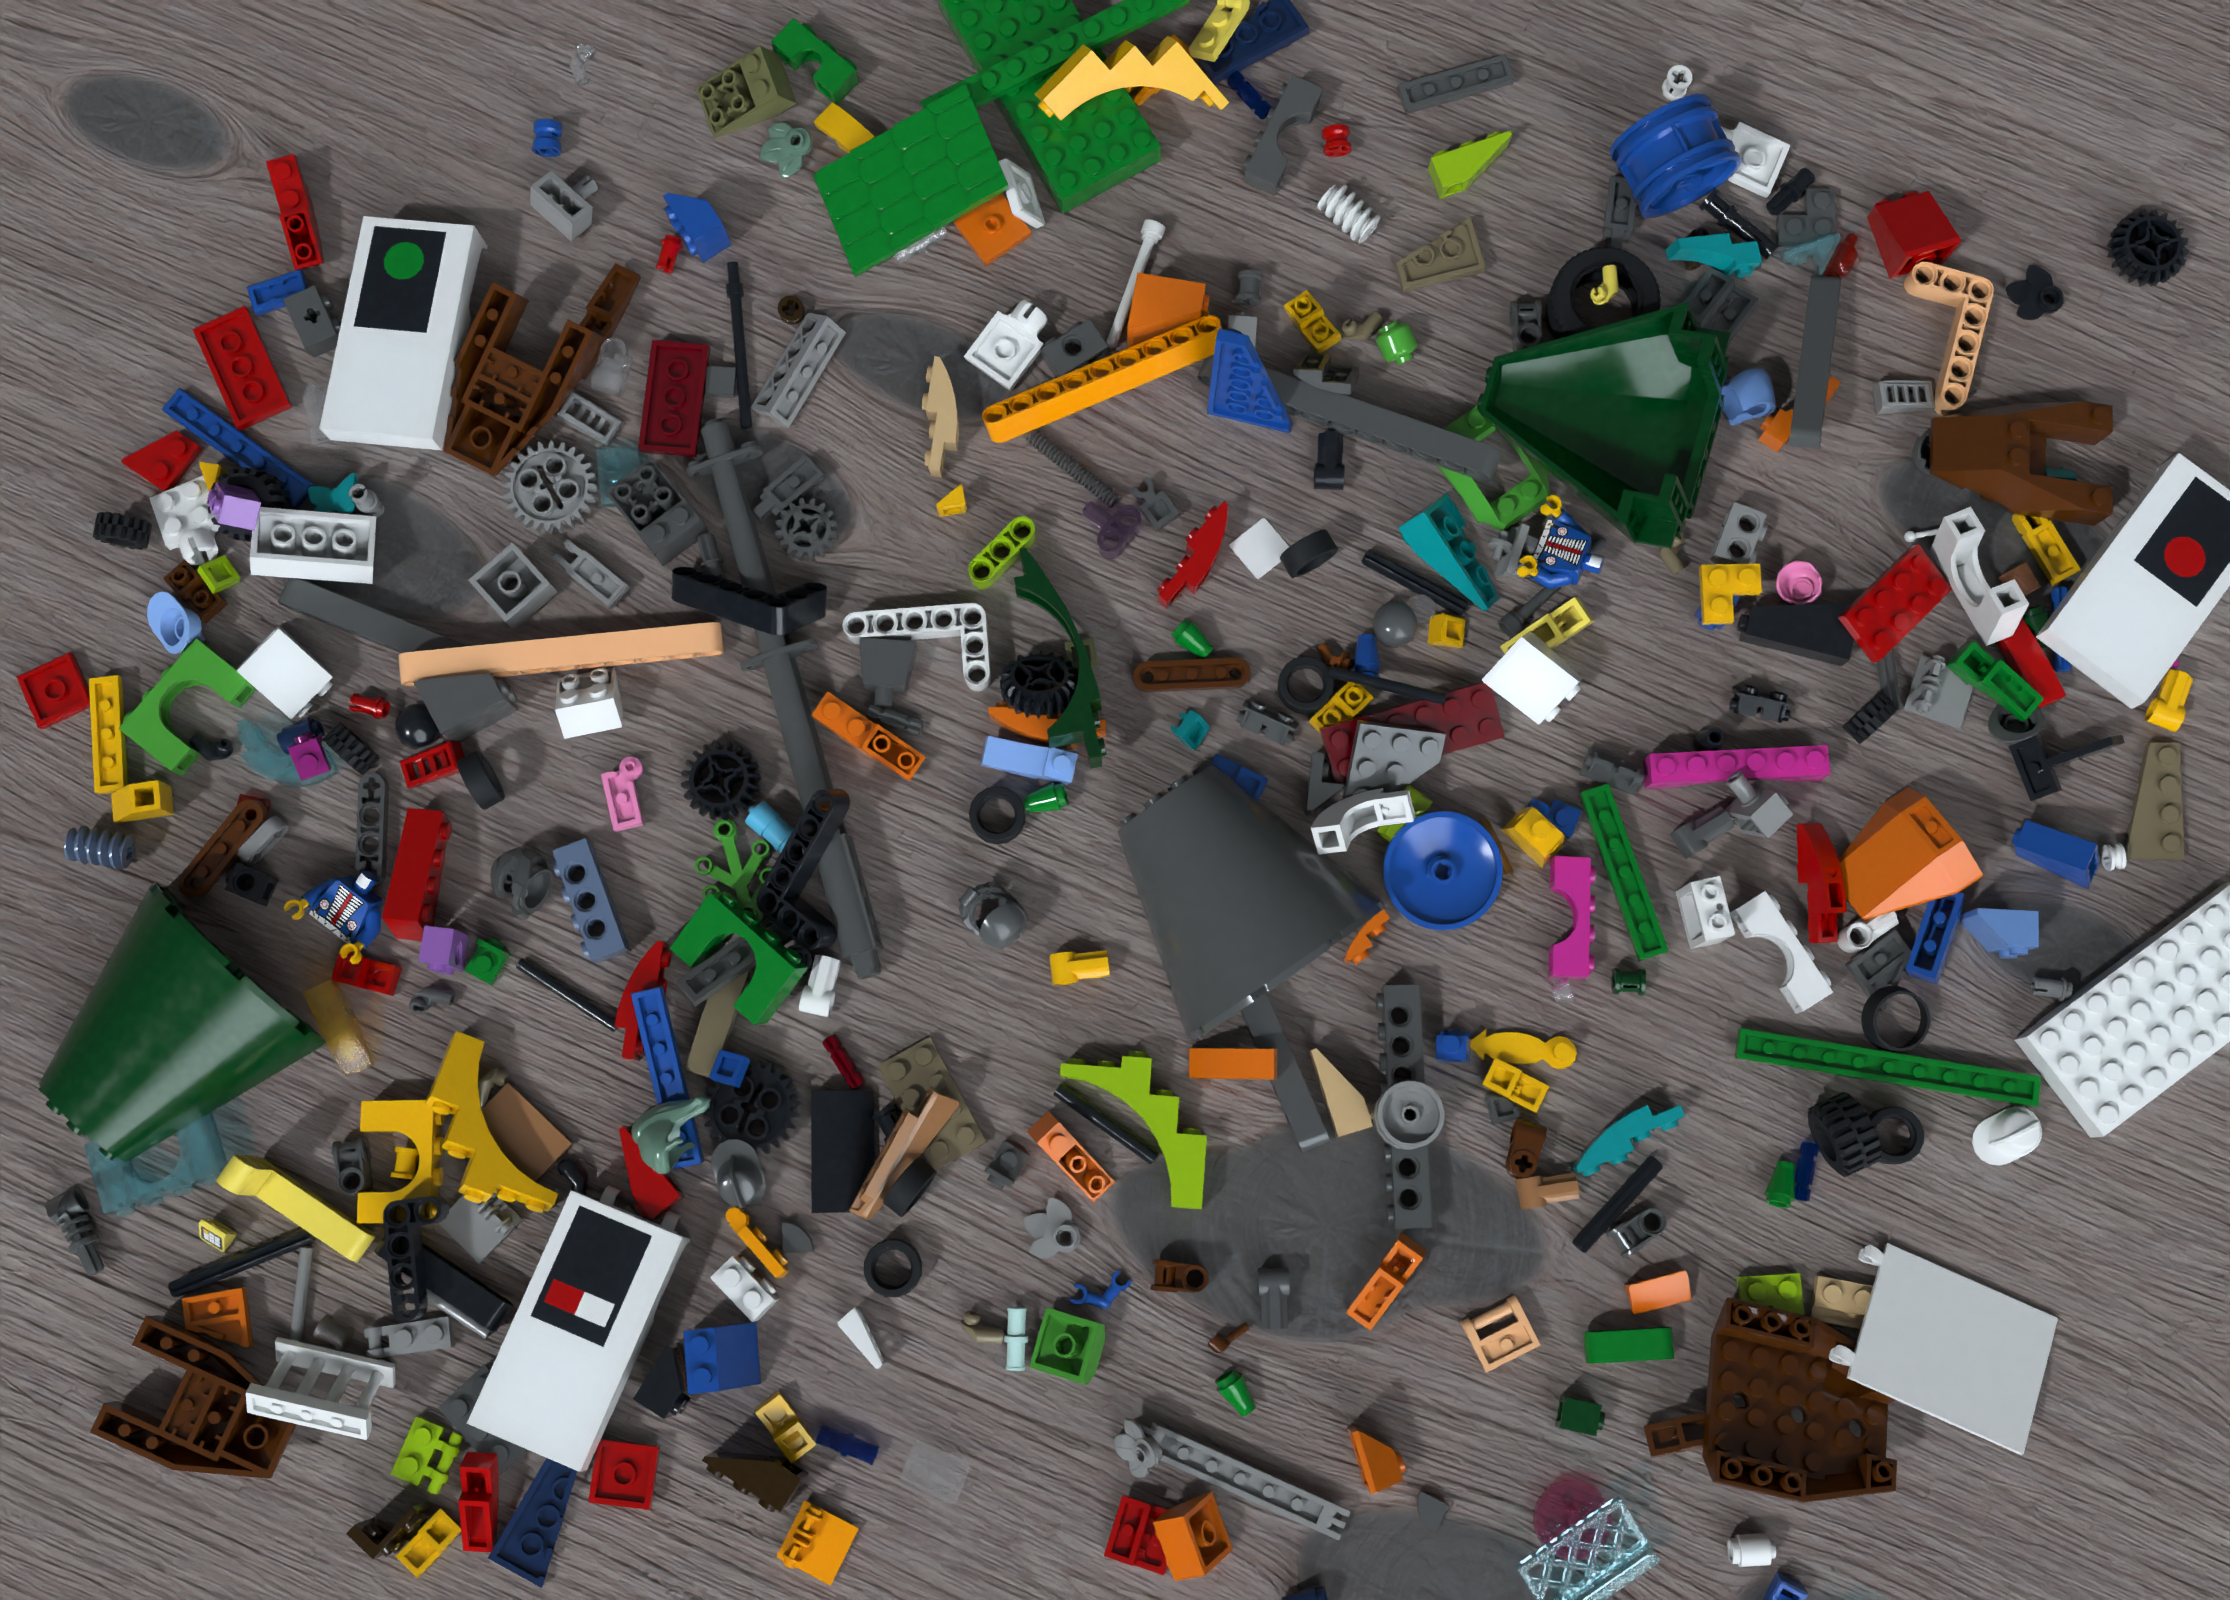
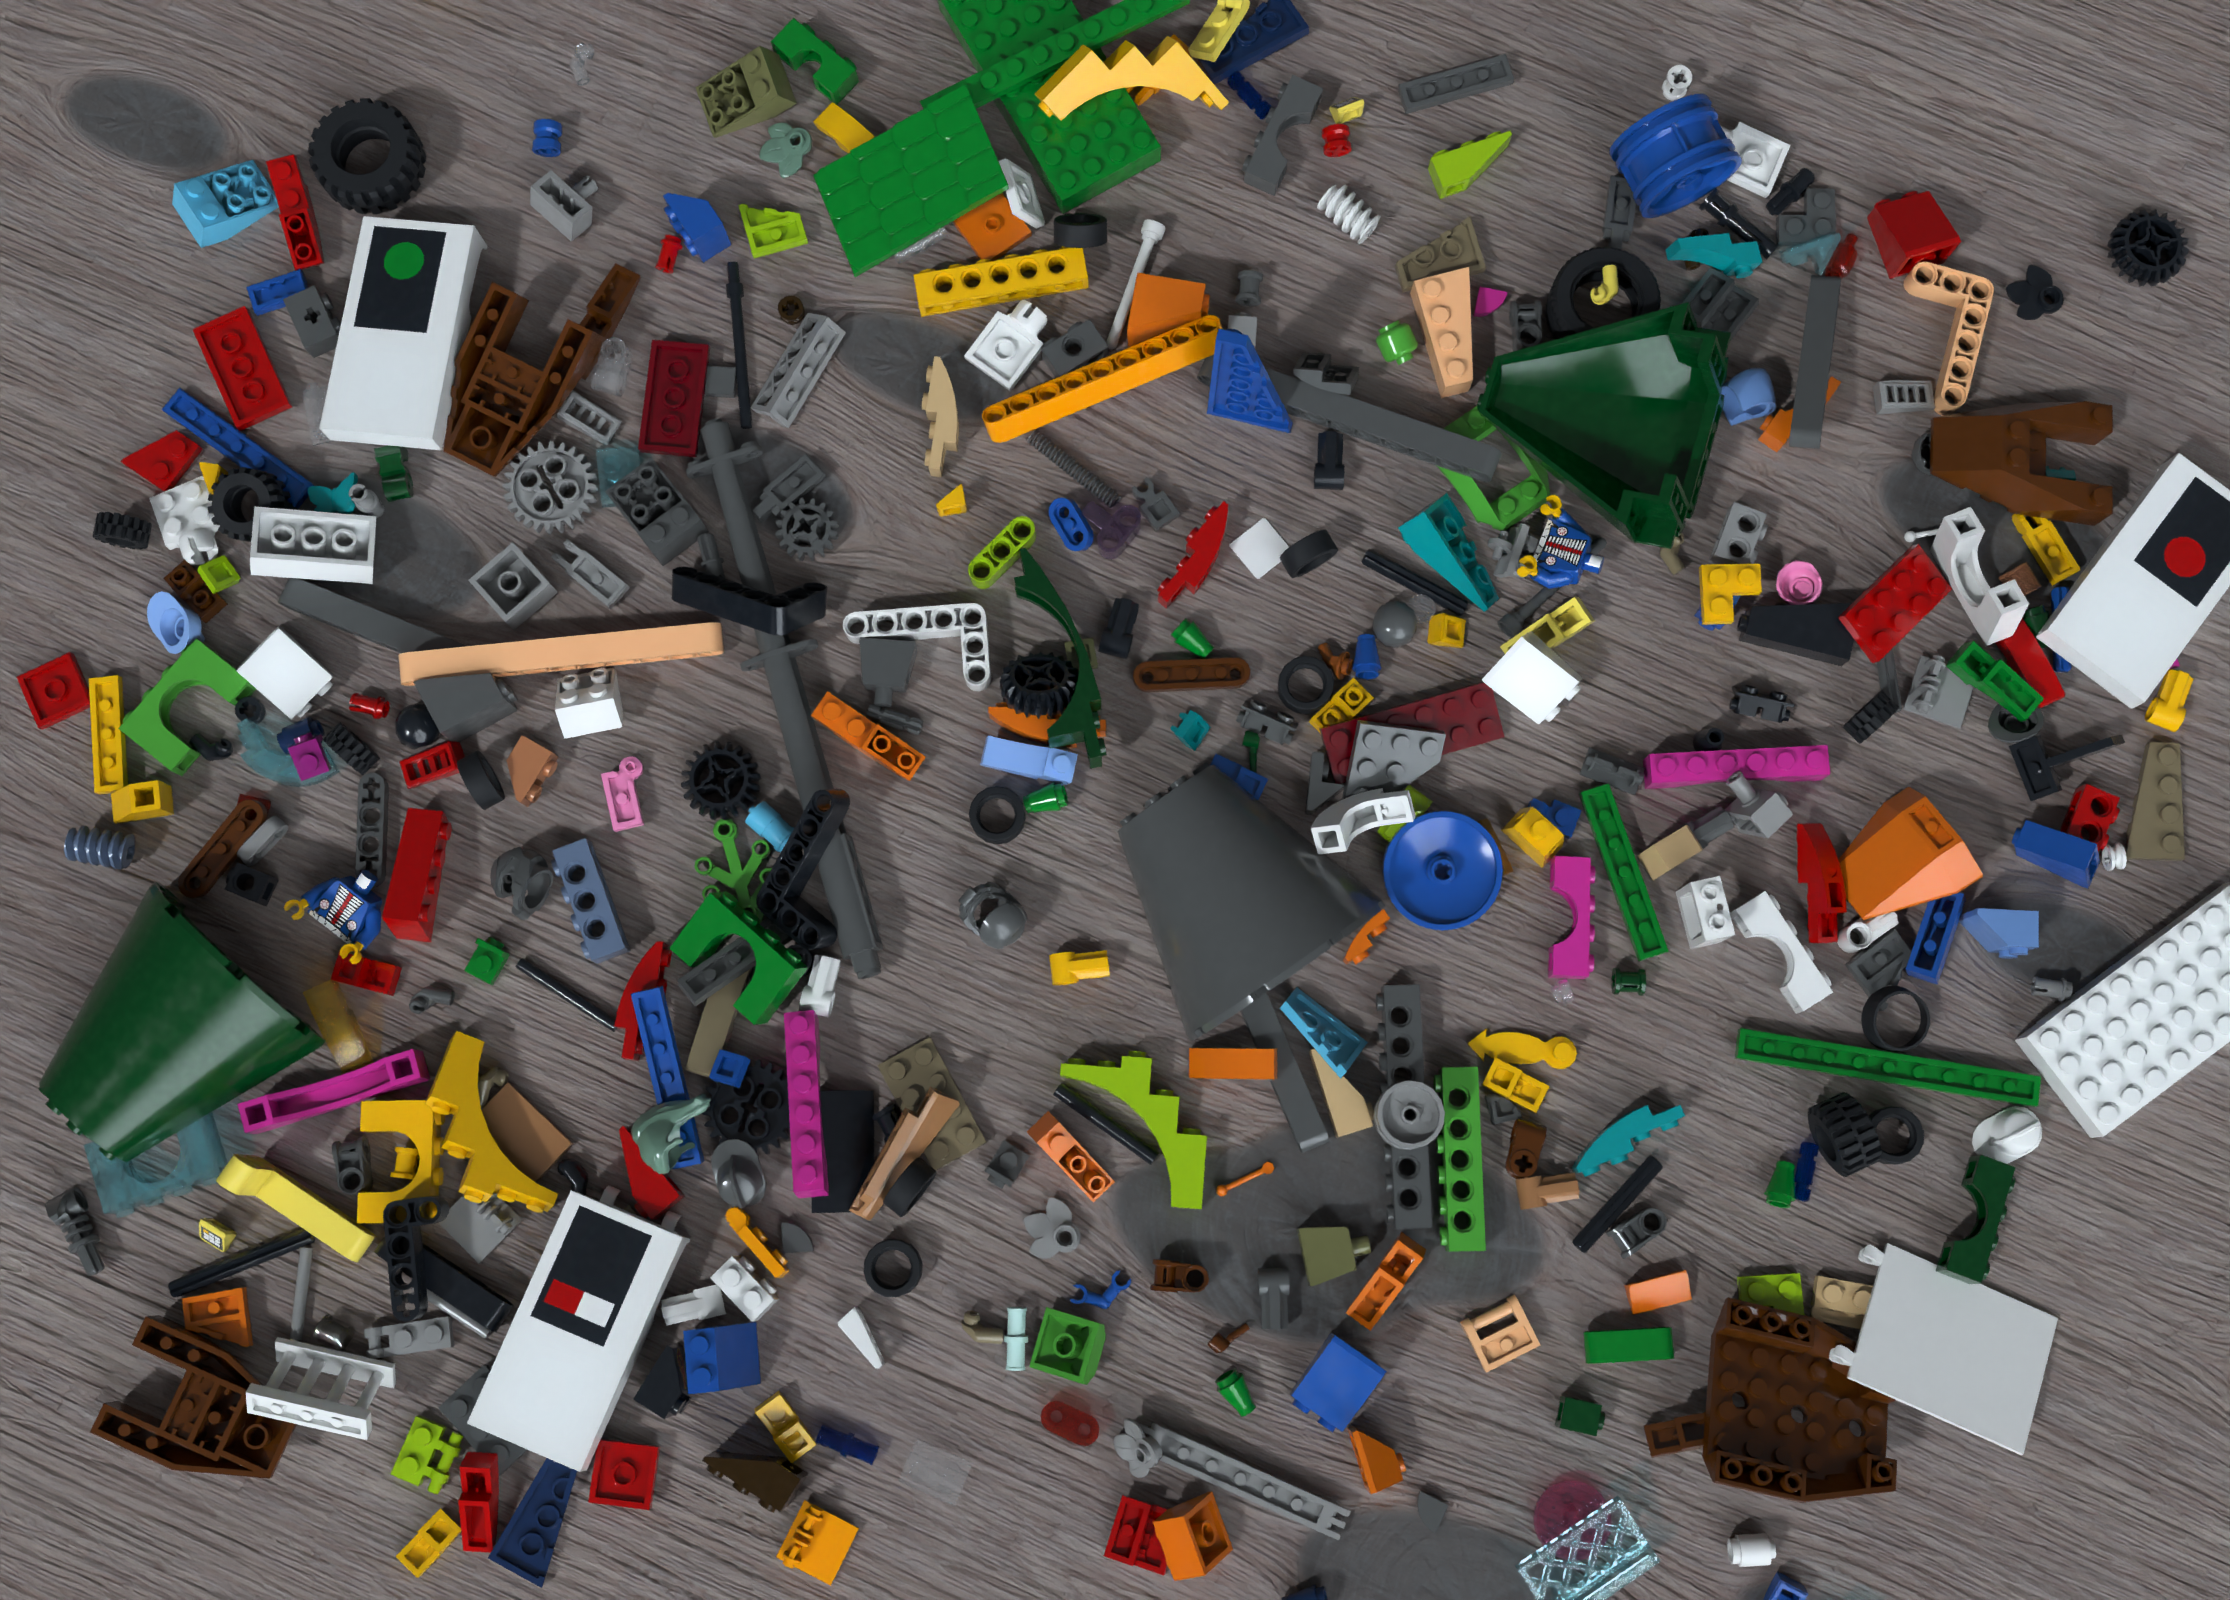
(223, 202): none -> medium azure slope
(234, 505): brick -> none
(241, 707): none -> black bush
(334, 1093): none -> dark pink arch
(348, 128): none -> black tyre
(378, 1539): dark brown bracket -> none
(395, 476): none -> dark green leg
(443, 949): medium lavender brick -> none
(528, 769): none -> nougat slope
(700, 1304): none -> white piece
(772, 230): none -> lime wing
(805, 1116): none -> dark pink arch
(843, 1061): dark red axle -> none
(989, 291): none -> yellow brick
(1071, 526): none -> blue plate
(1071, 1420): none -> clear red plate
(1080, 230): none -> black tyre
(1118, 635): none -> black piece
(1252, 741): none -> dark green hand
(1267, 1168): none -> orange hinge
(1311, 322): yellow slope -> none
(1325, 1032): none -> medium azure wing
(1329, 1252): none -> olive torso
(1336, 1383): none -> blue slope
(1347, 110): none -> light yellow slope
(1362, 331): dark tan arm -> none
(1387, 685): black bar -> none
(1445, 323): none -> light nougat wedge
(1453, 1046): blue brick -> none
(1473, 1236): none -> bright green brick
(1488, 301): none -> dark pink tile
(1670, 852): none -> tan slope
(1989, 1185): none -> dark green arch
(2082, 816): none -> red brick

